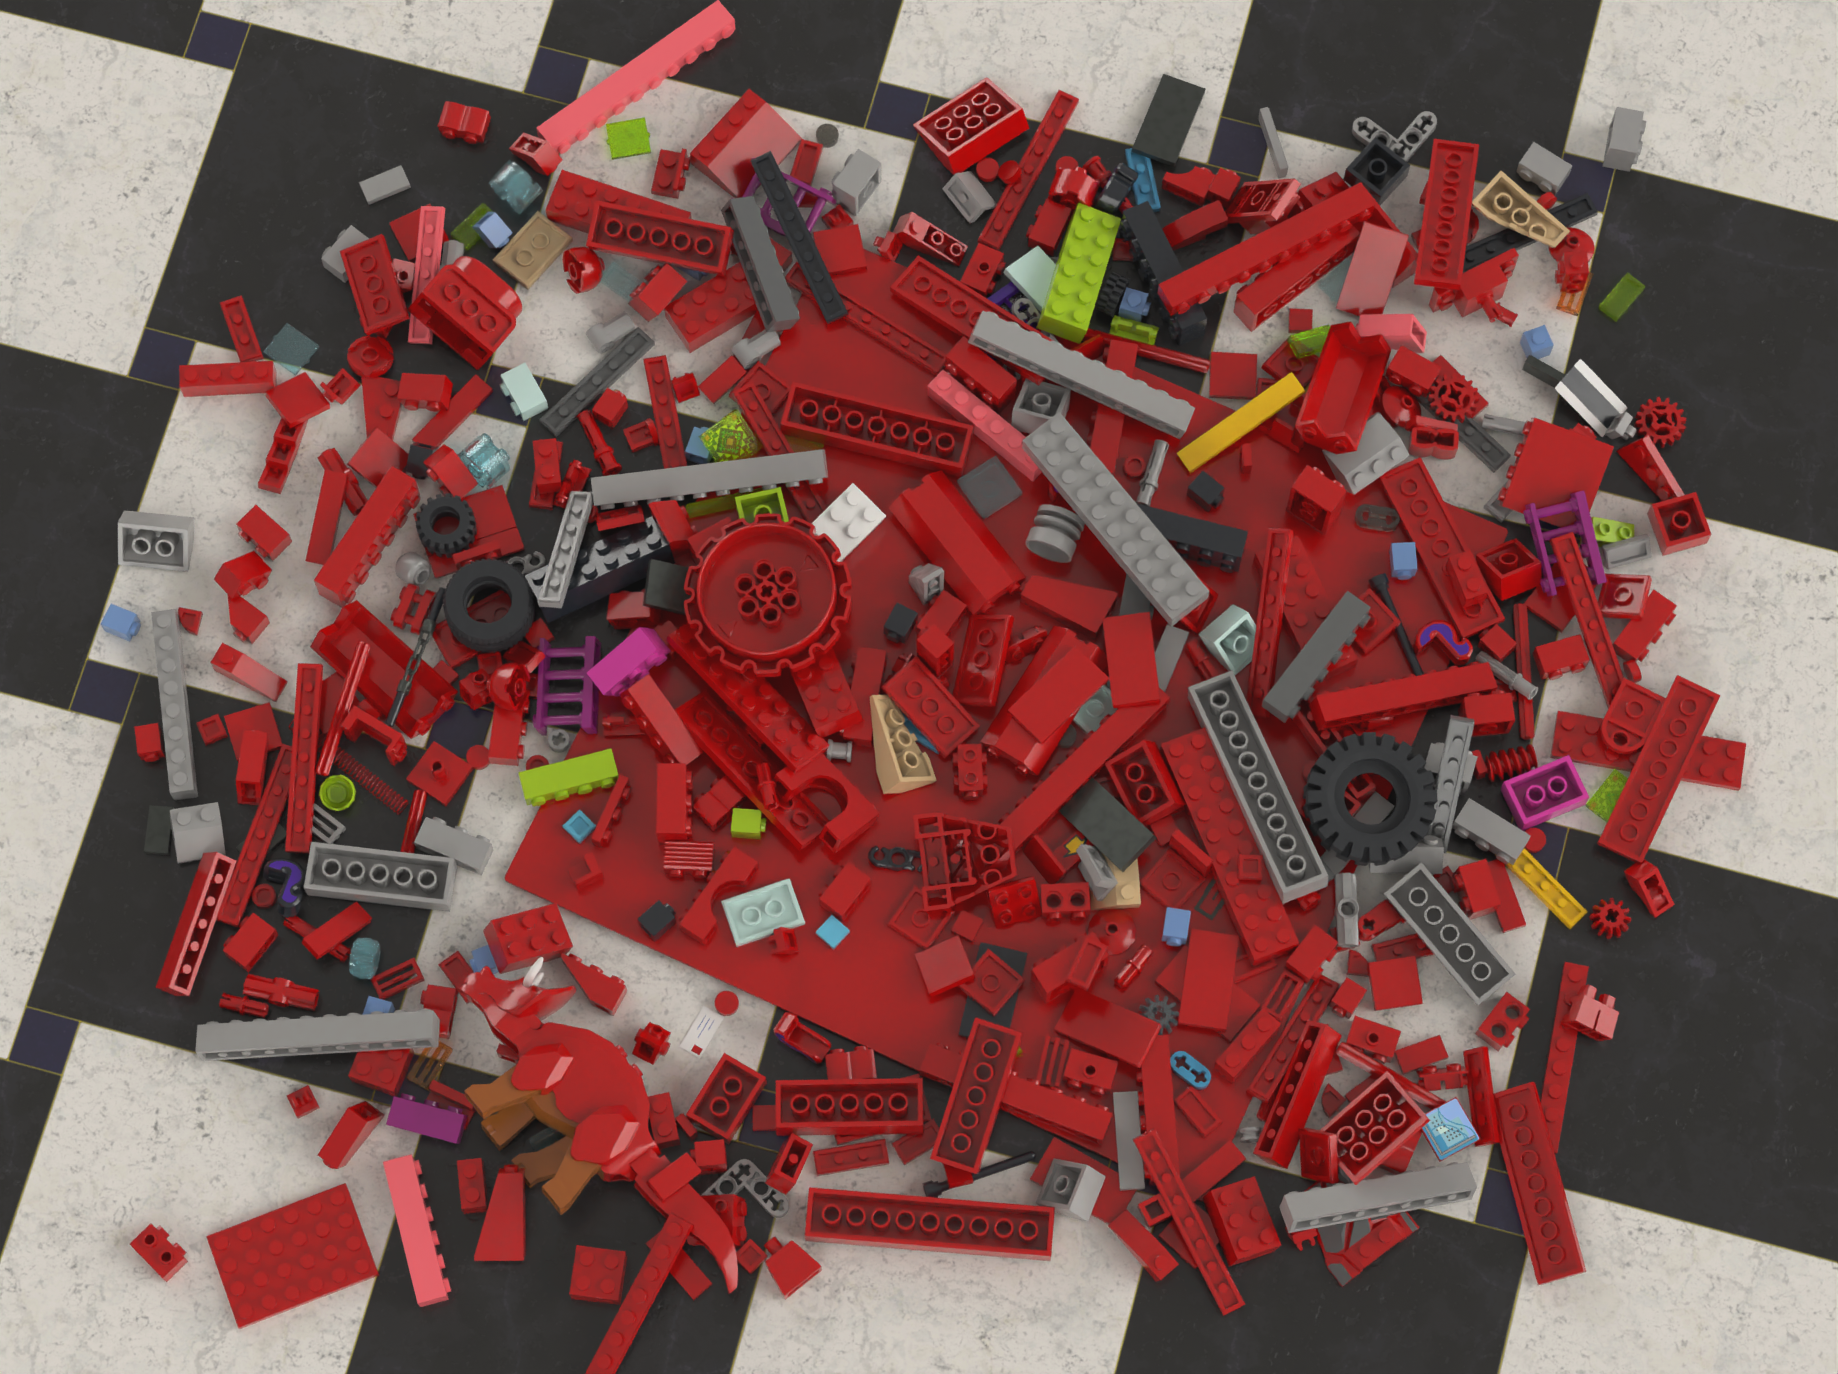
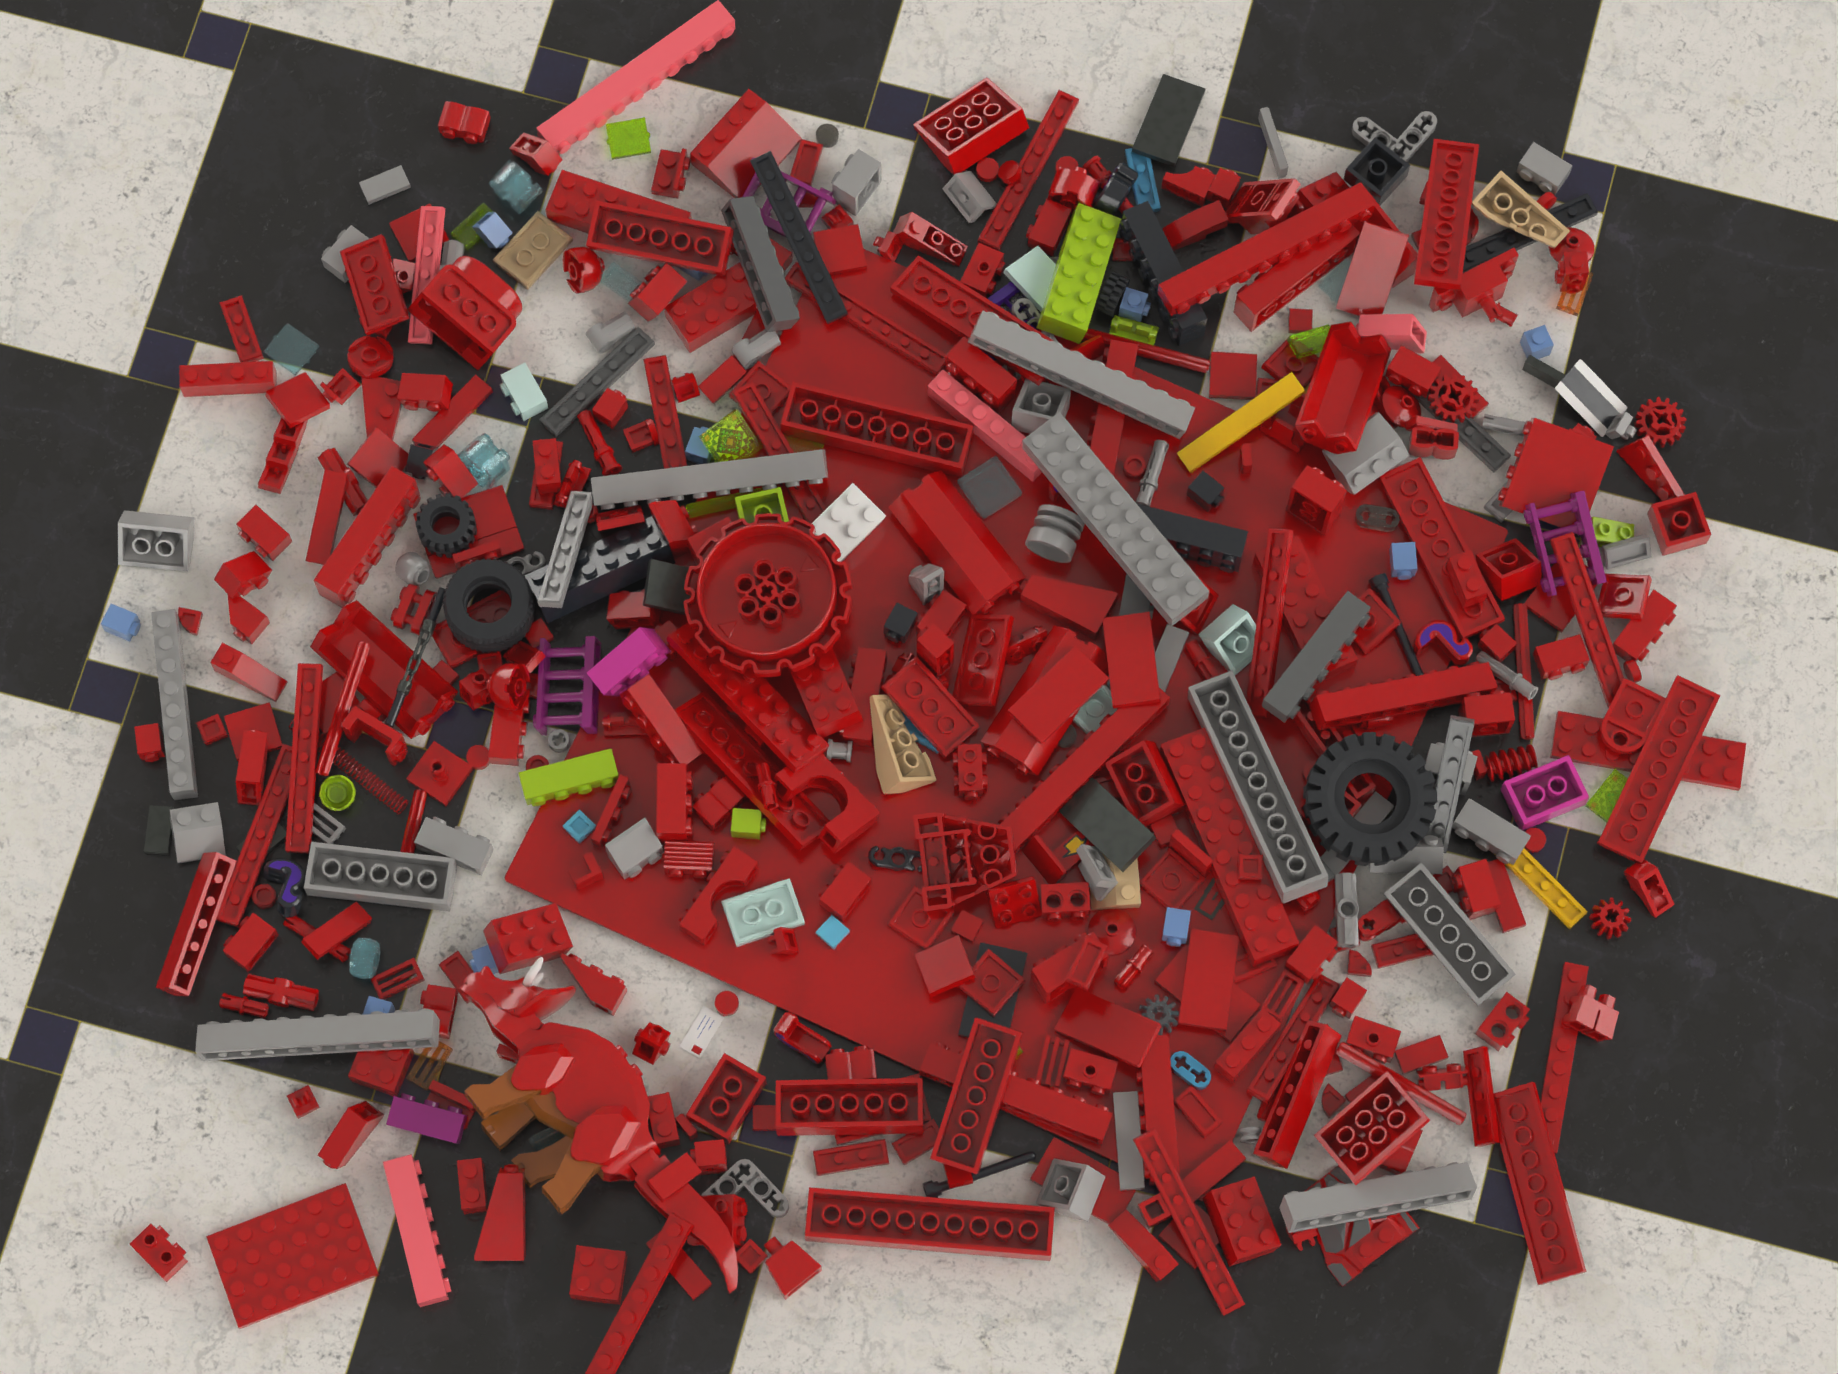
(634, 849): none -> light grey slope
(657, 920): black brick -> none
(788, 1163): red brick -> none
(1318, 1155): red tile -> none
(1394, 983): red tile -> none
(1449, 1129): piece -> none
(1622, 297): clear neon green tile -> none
(1624, 139): light grey brick -> none

